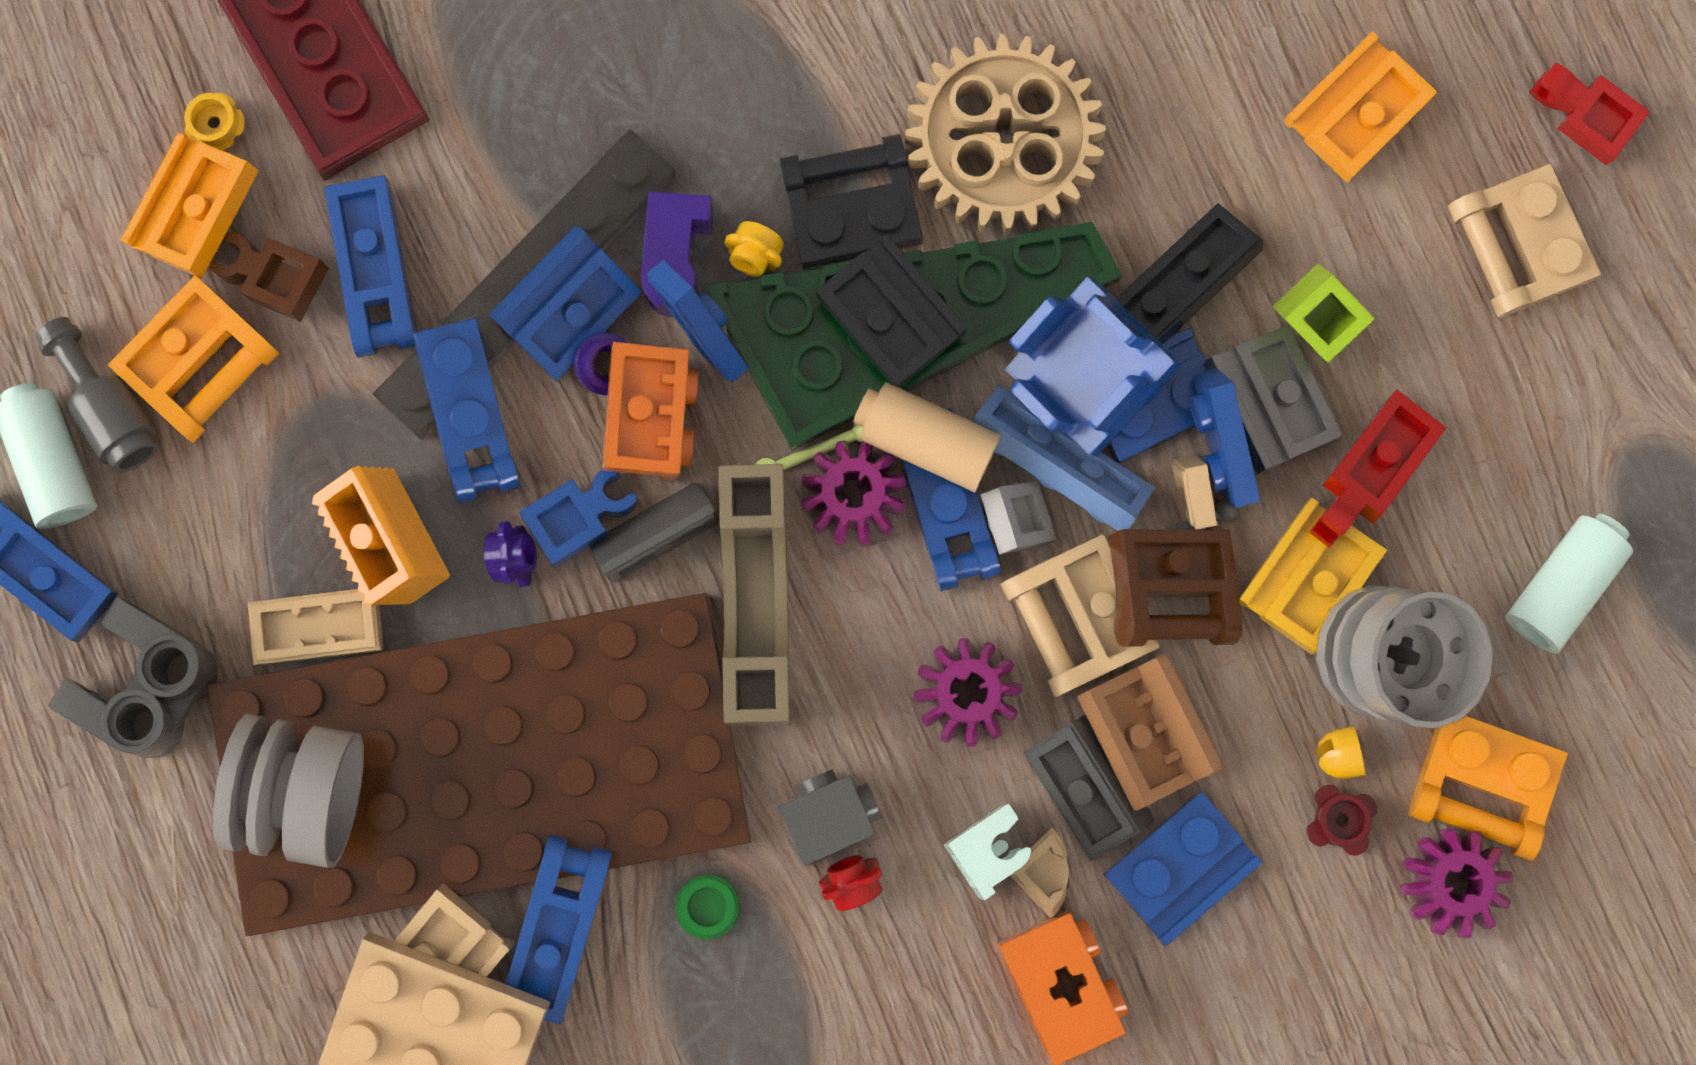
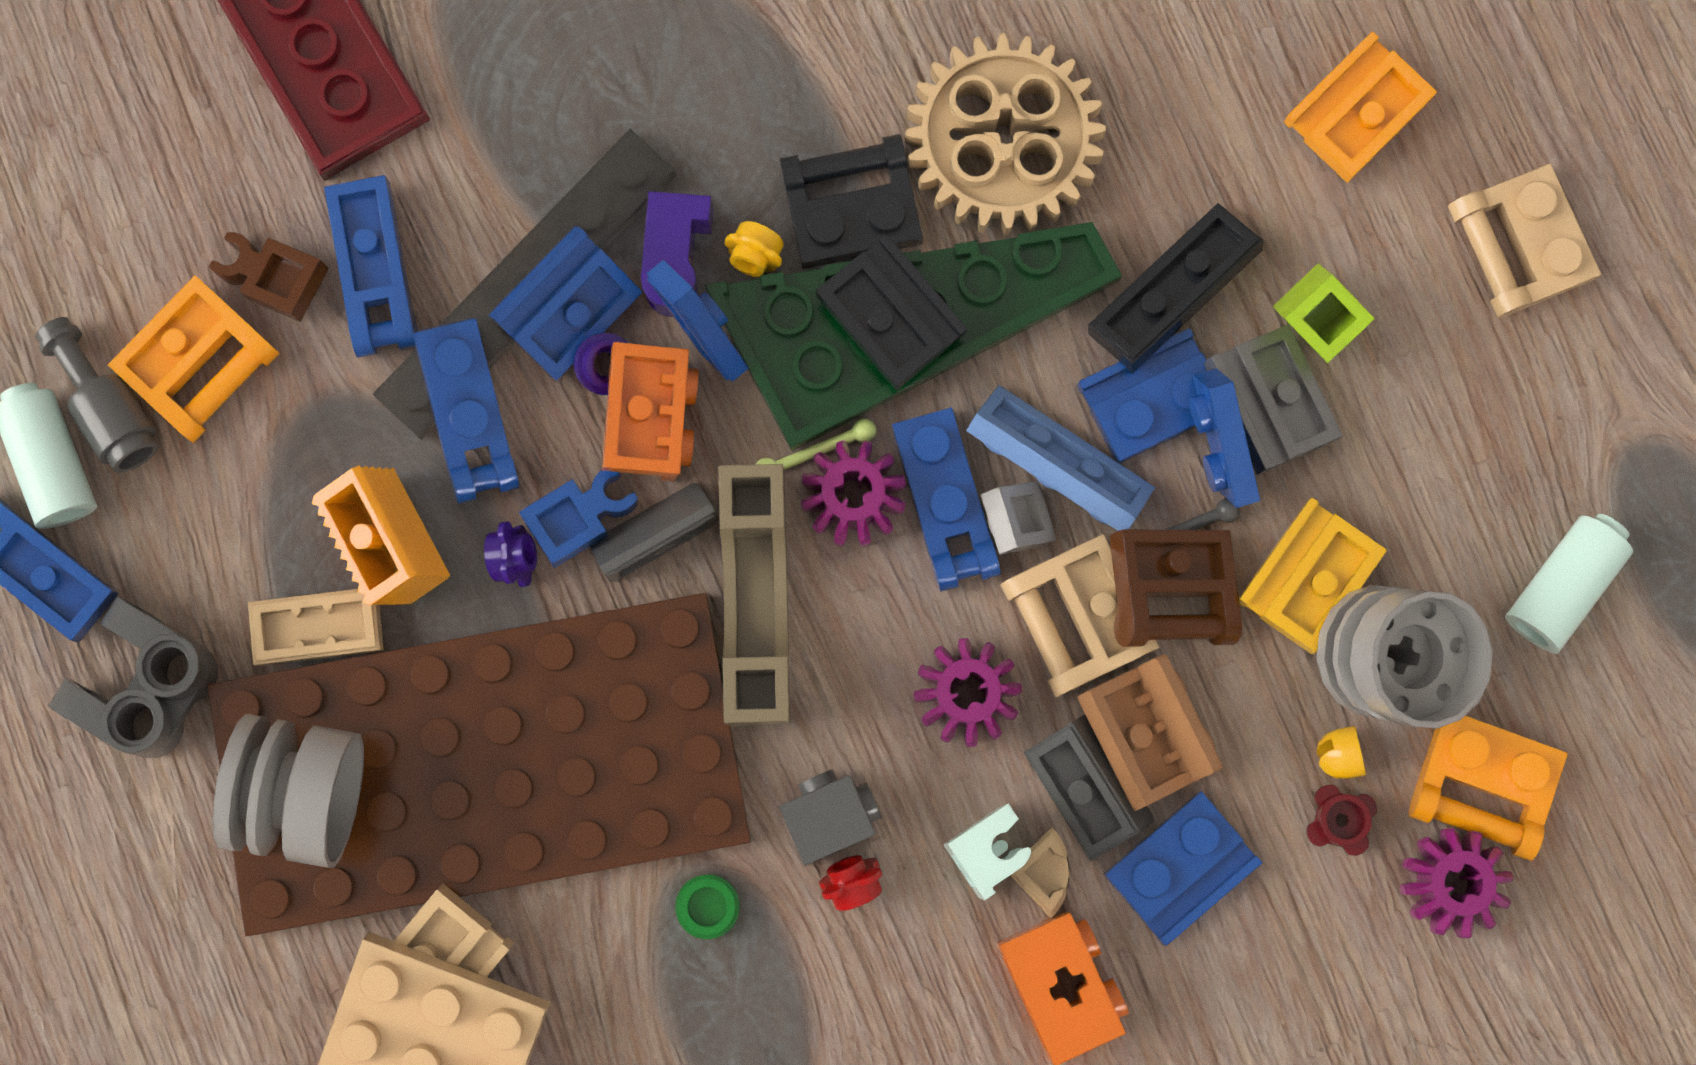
(190, 205): light orange plate -> none
(203, 110): yellow plate -> none
(557, 924): blue plate -> none
(926, 435): tan brick -> none
(1087, 365): panel -> none
(1193, 477): tan tile -> none
(1377, 465): red plate -> none
(1598, 116): red plate -> none

